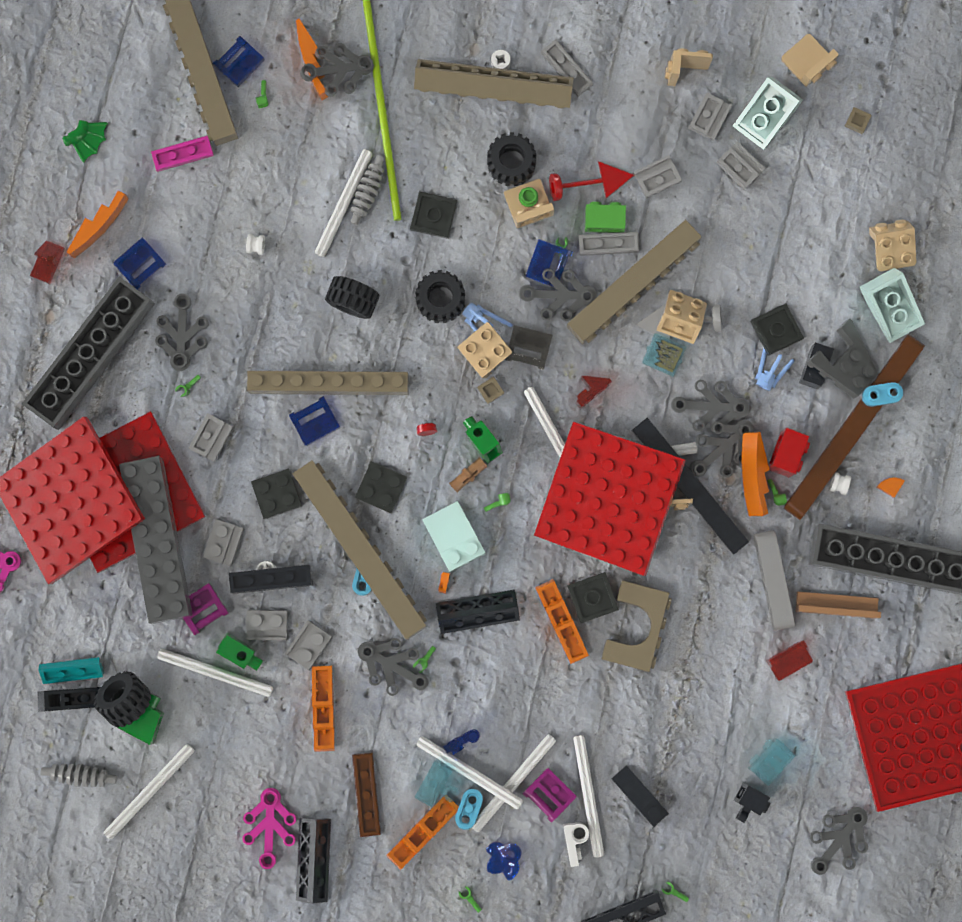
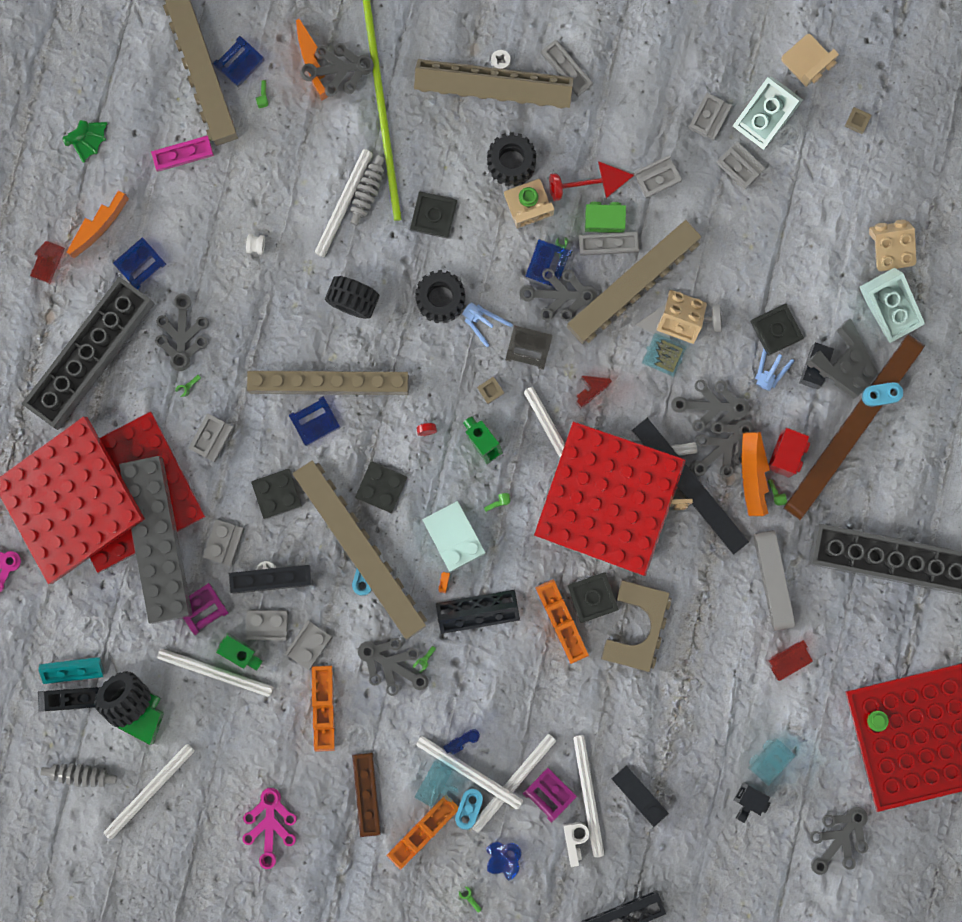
(316, 860): black fence -> none
(468, 474): medium nougat pin -> none
(485, 350): tan bracket -> none
(675, 892): bright green hand -> none
(684, 59): tan bracket -> none
(837, 605): medium nougat fence -> none
(840, 483): white wheel -> none
(877, 721): none -> bright green plate
(891, 486): orange tile -> none

